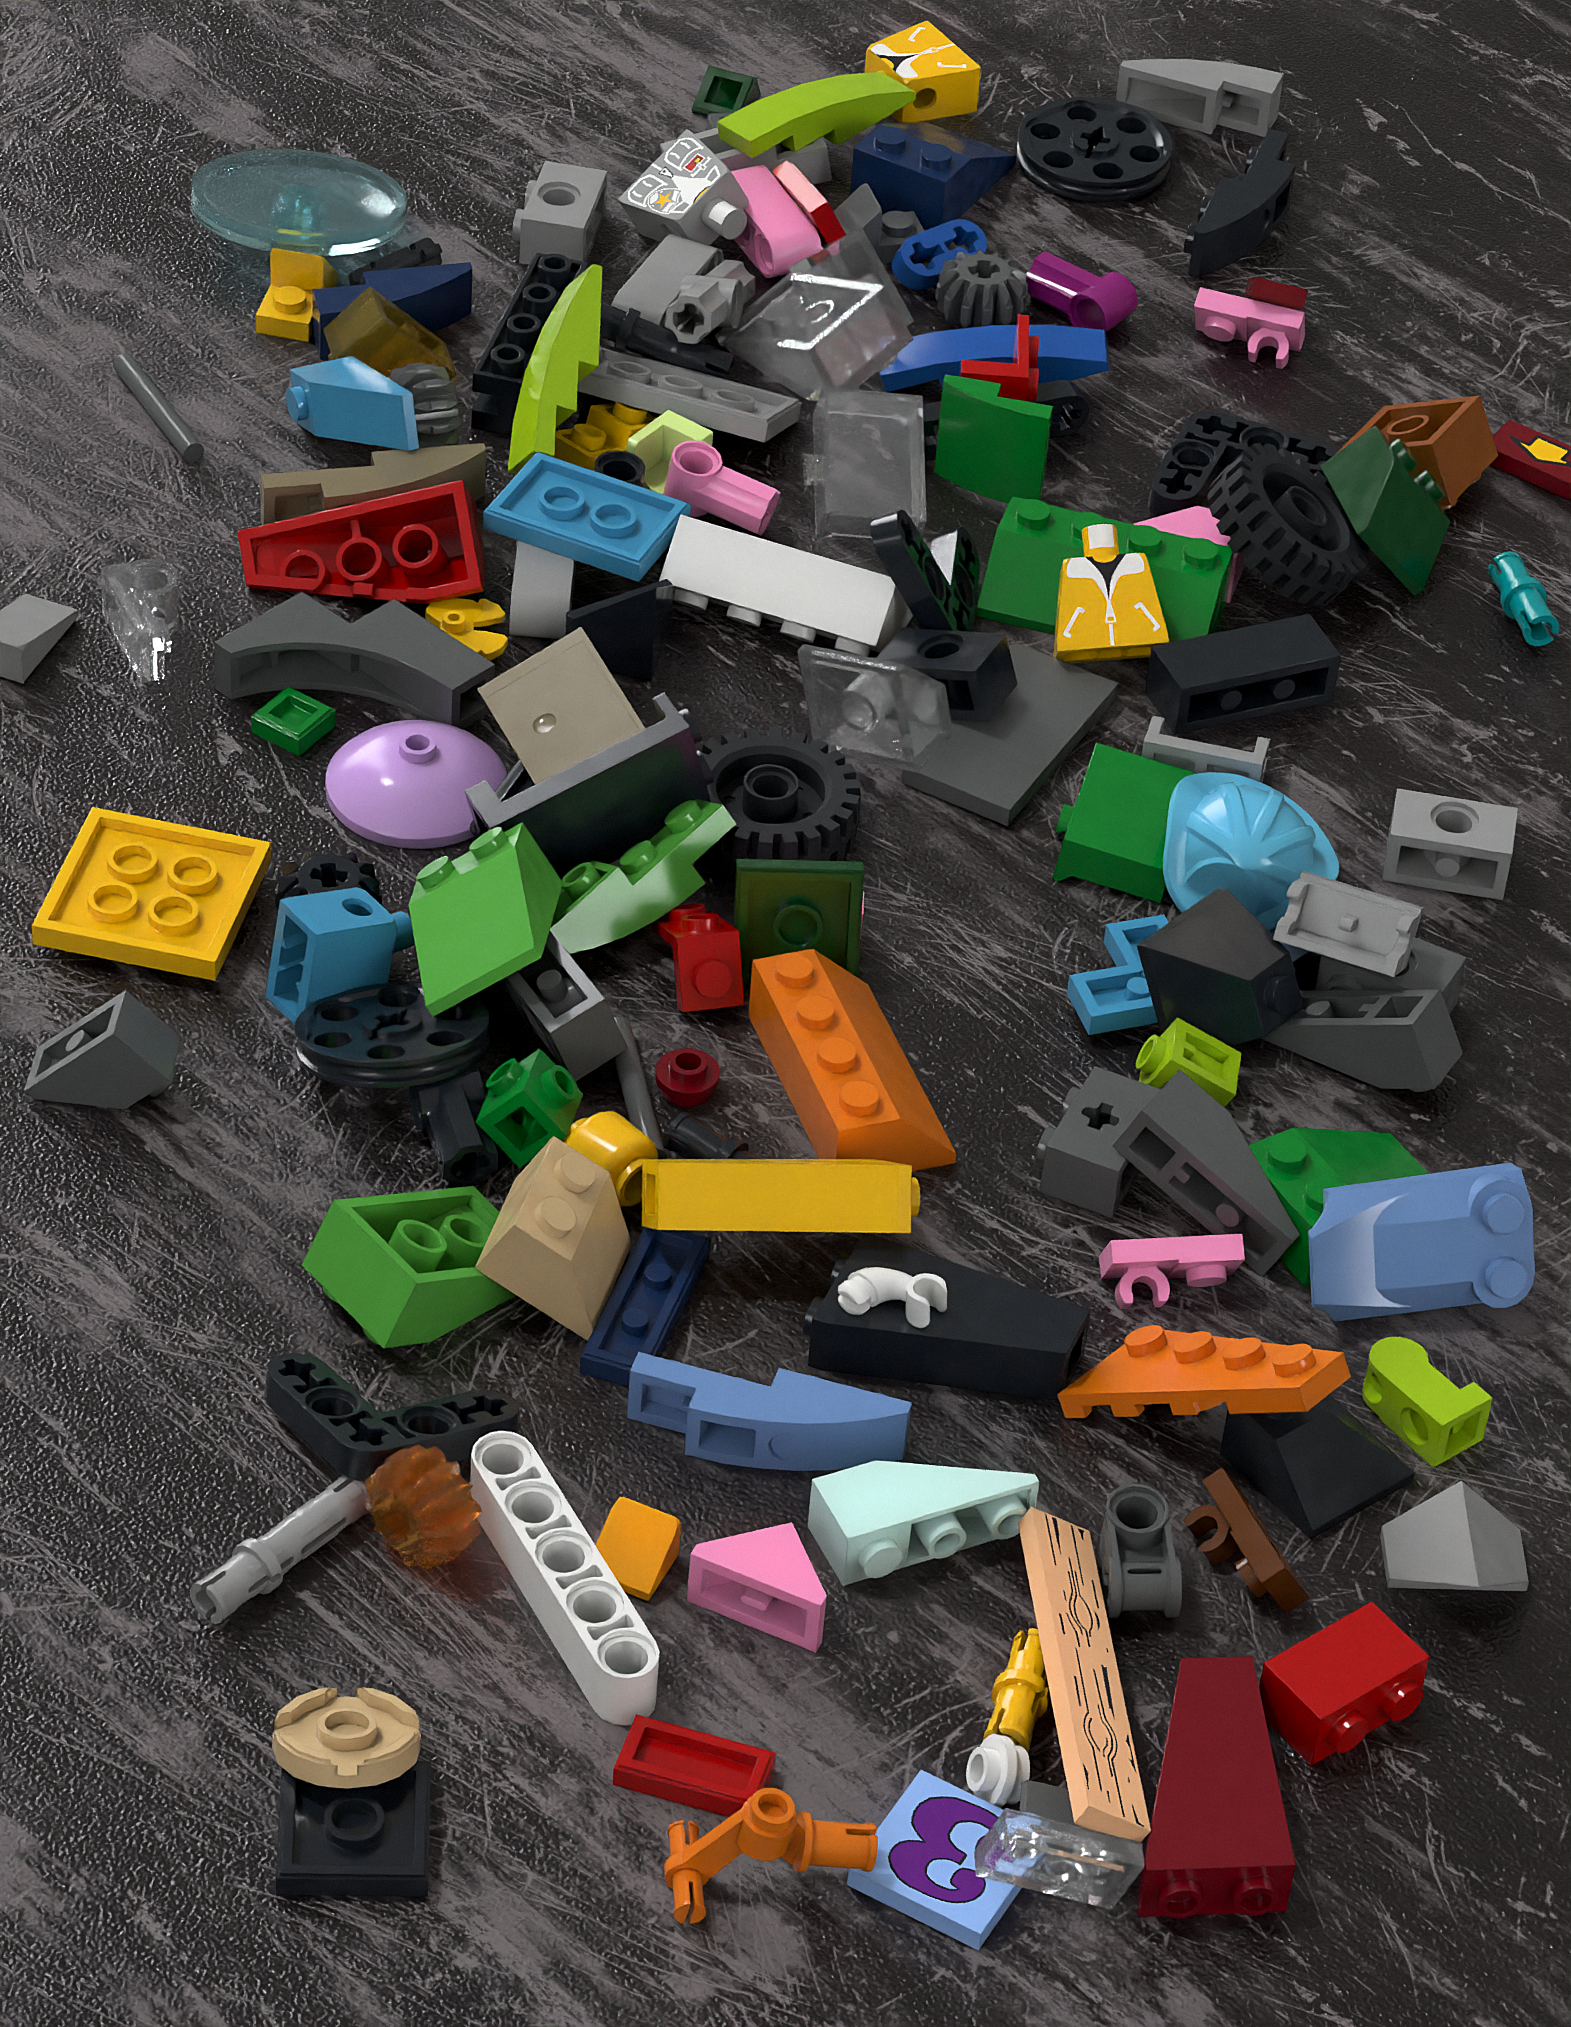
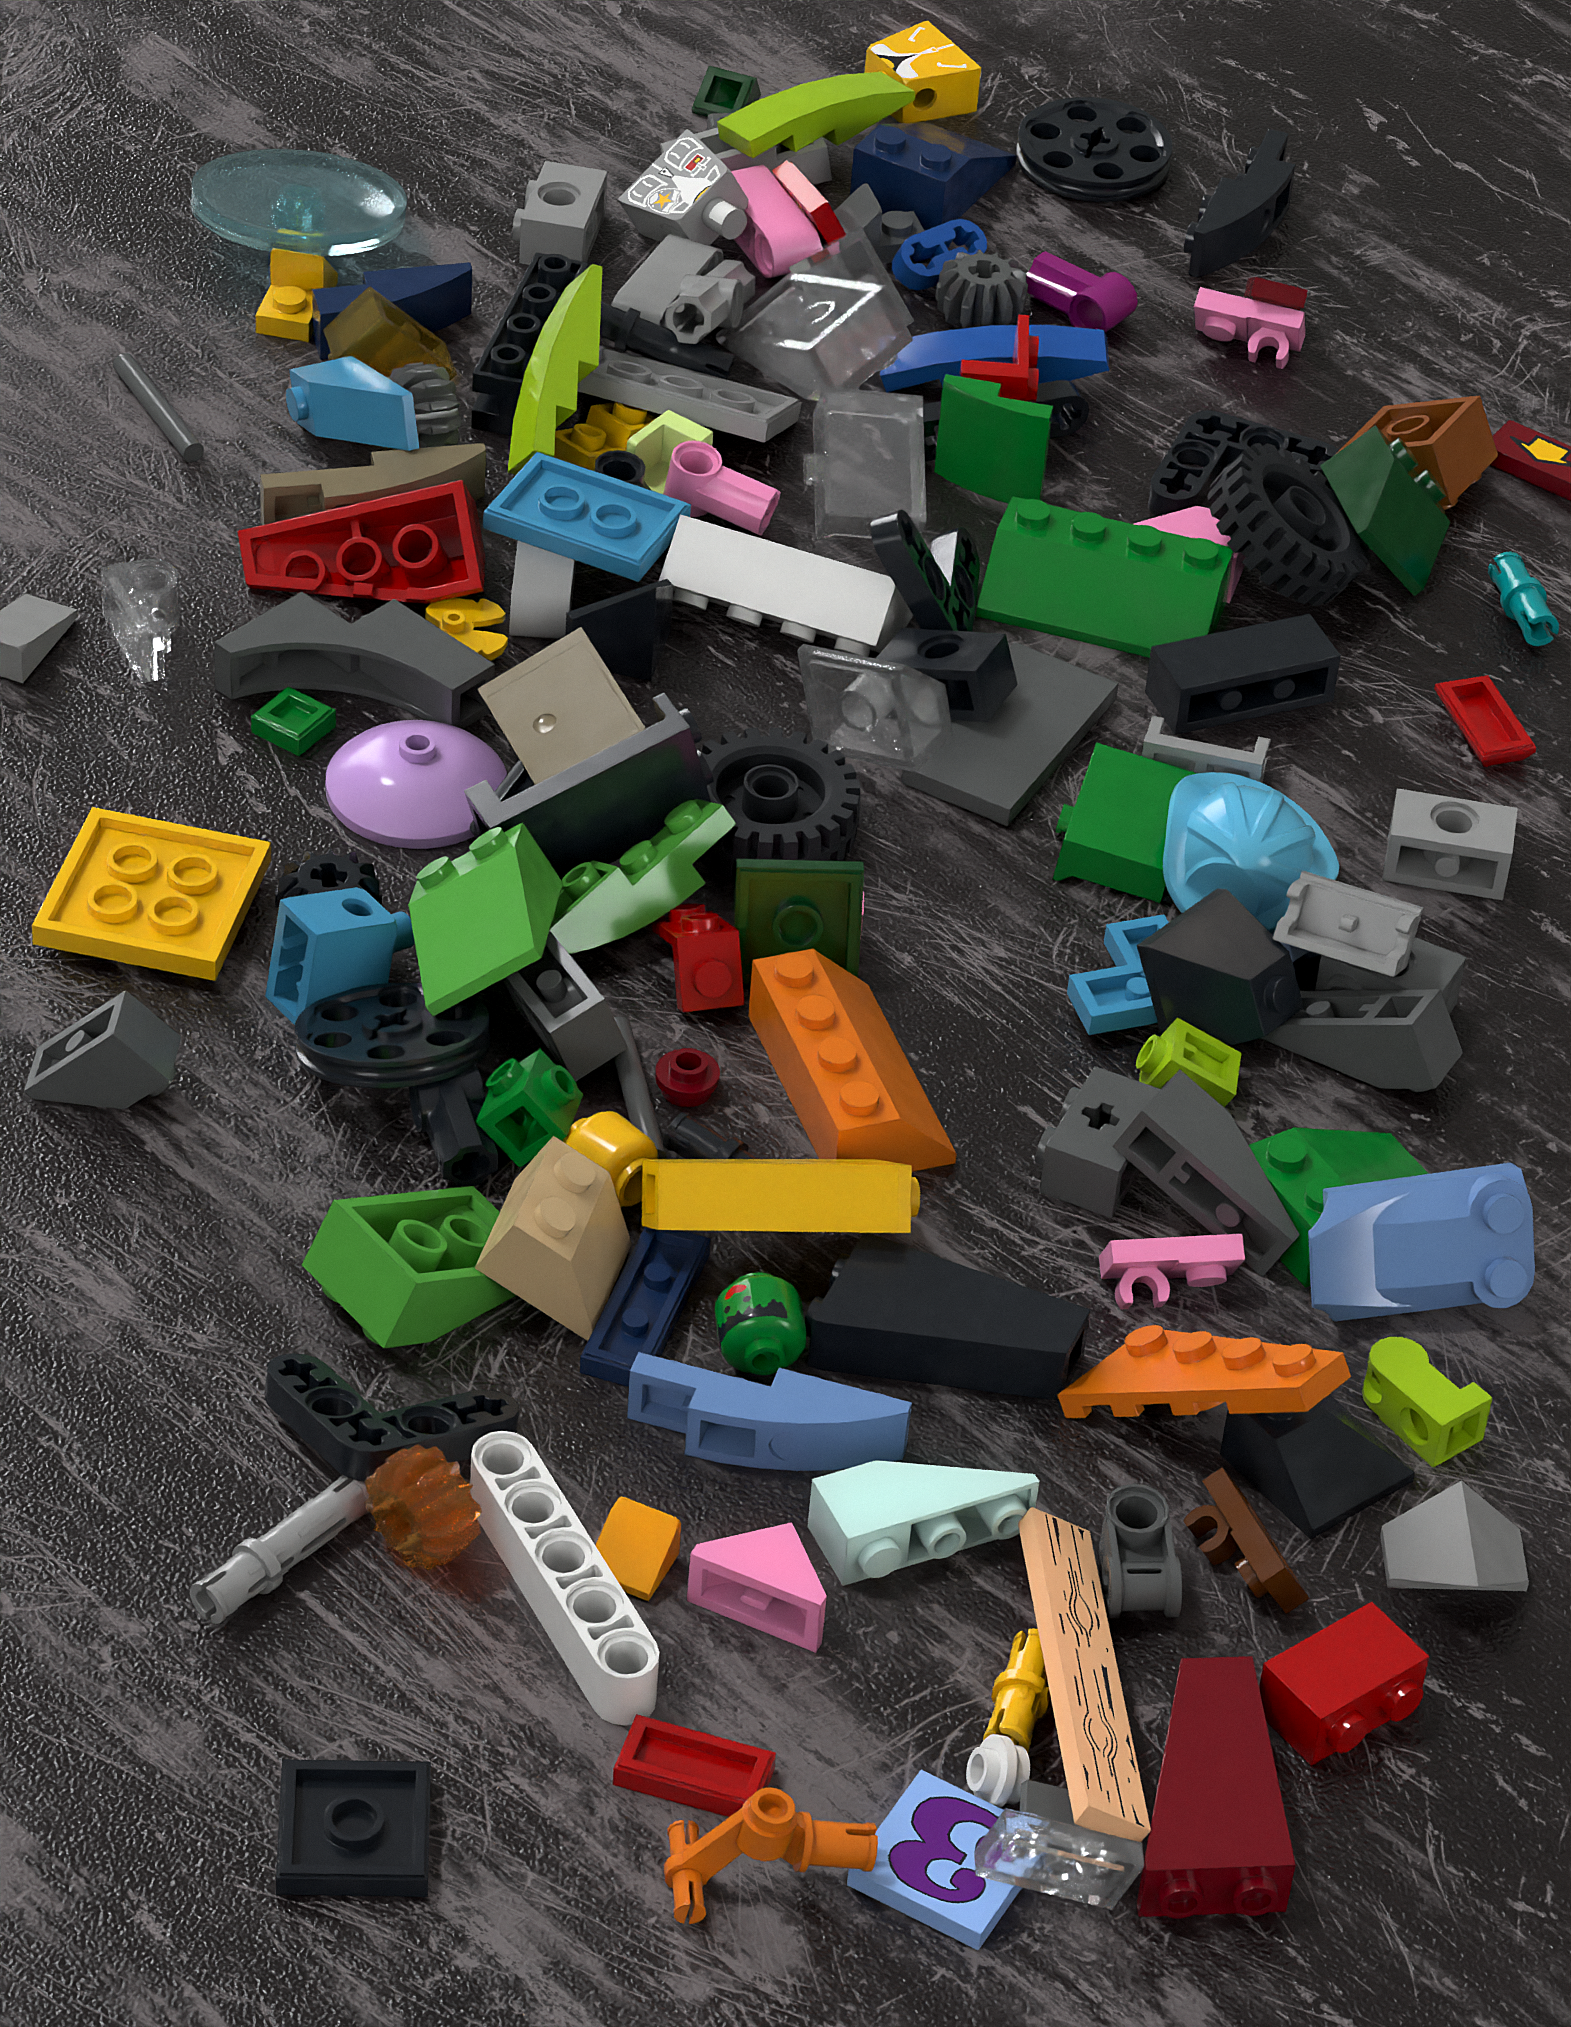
(346, 1738): tan tile -> none
(421, 253): black axle -> none
(760, 1324): none -> green head
(878, 1284): white arm -> none
(1106, 603): yellow torso -> none
(1202, 93): light grey slope -> none
(1485, 720): none -> red tile

